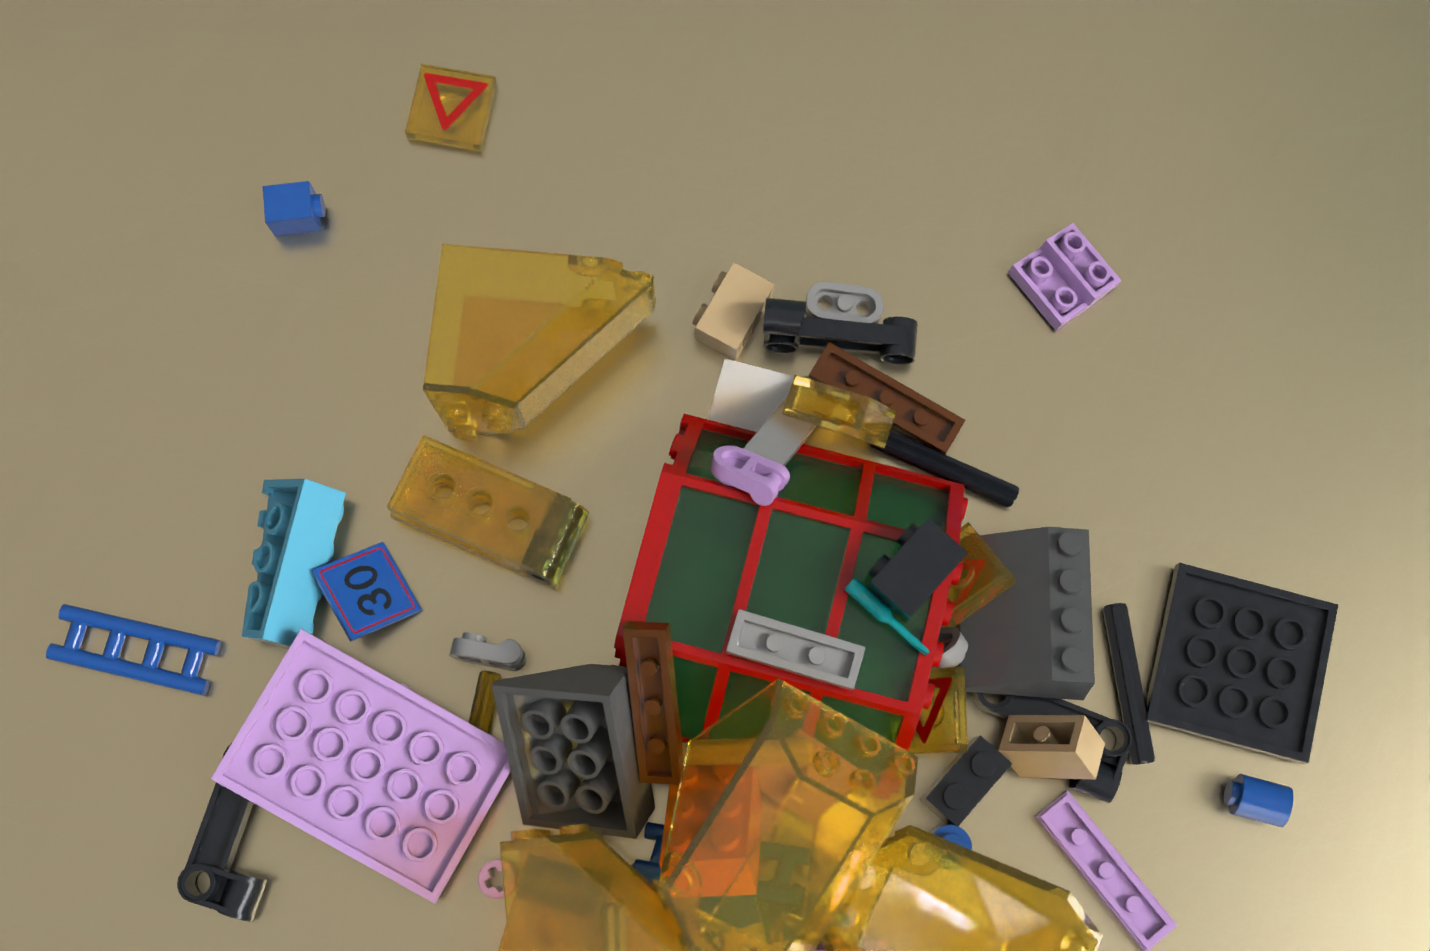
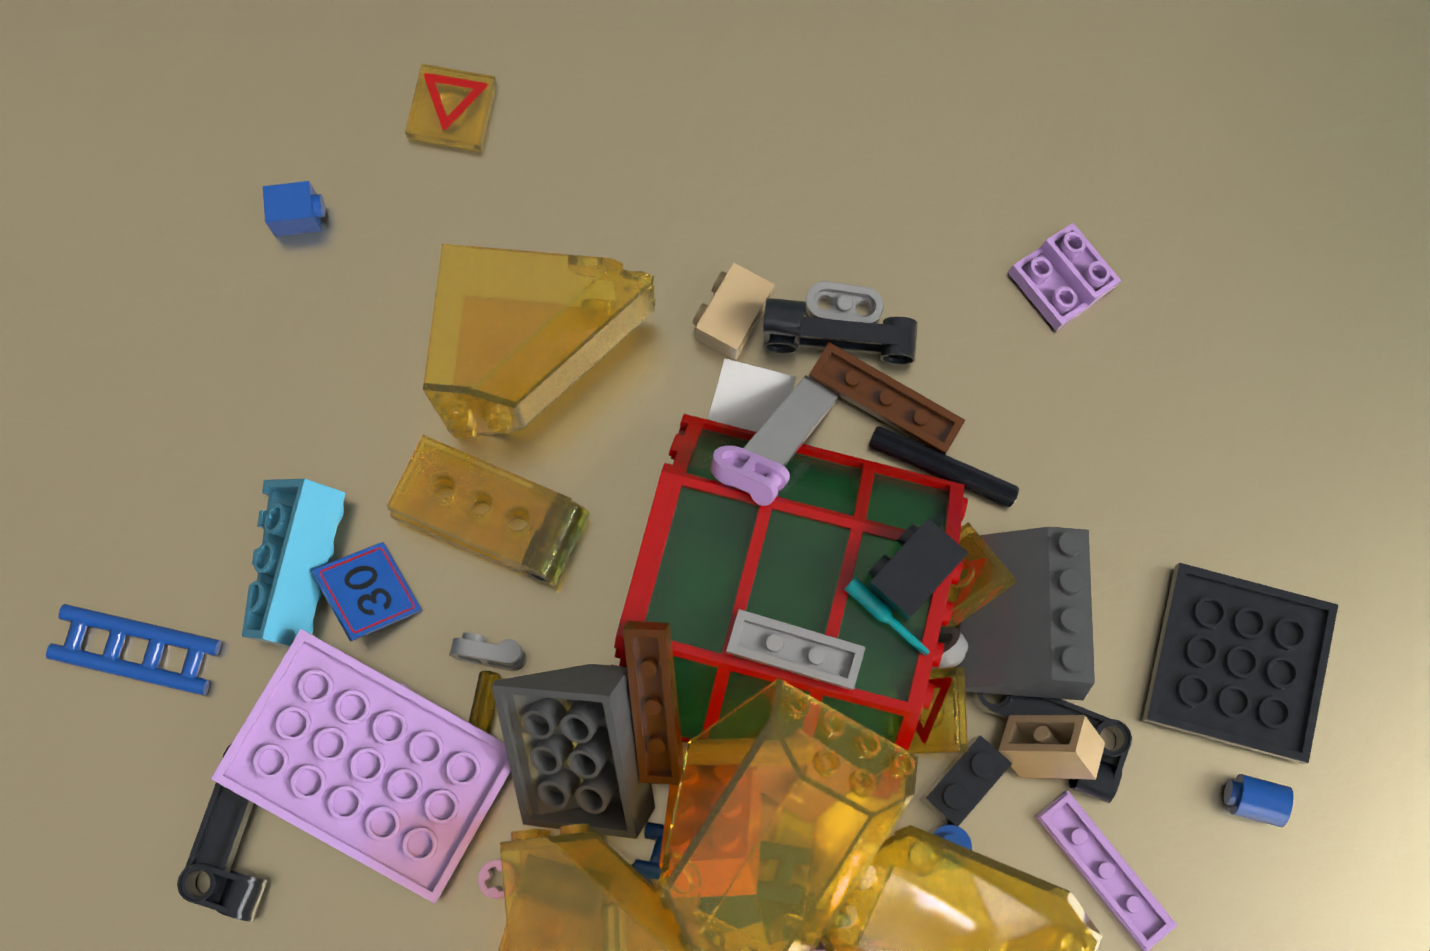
(839, 411): clear yellow slope -> none
(1128, 682): black axle -> none

